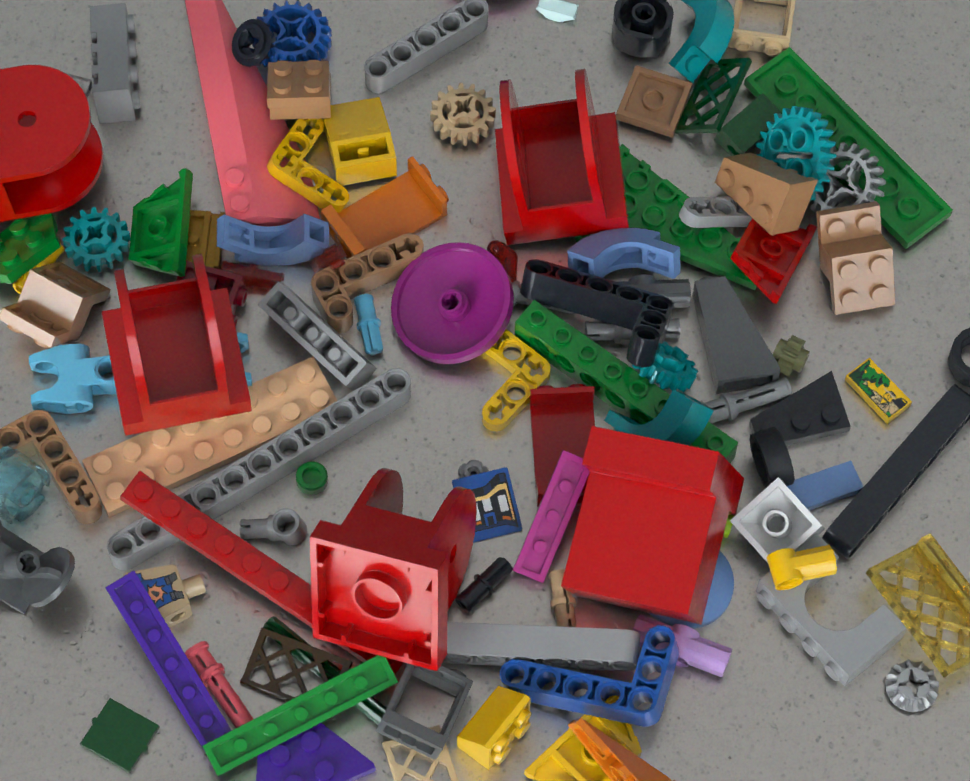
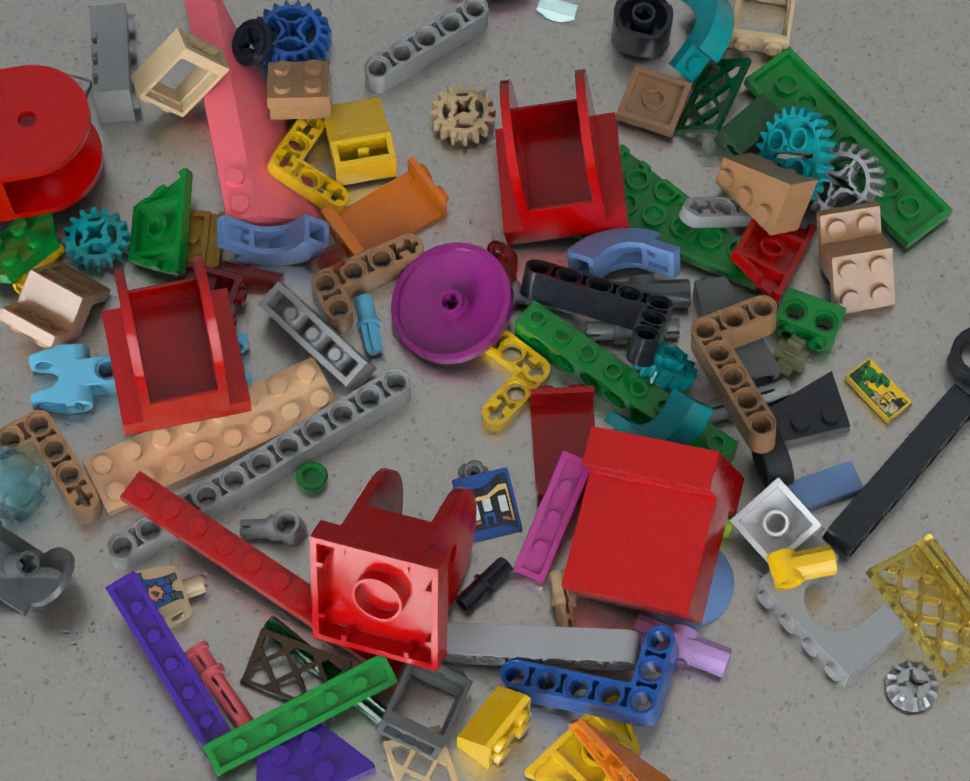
(119, 735): dark green piece -> none
(180, 44): none -> tan window
(713, 346): none -> medium nougat beam
(812, 312): none -> green brick

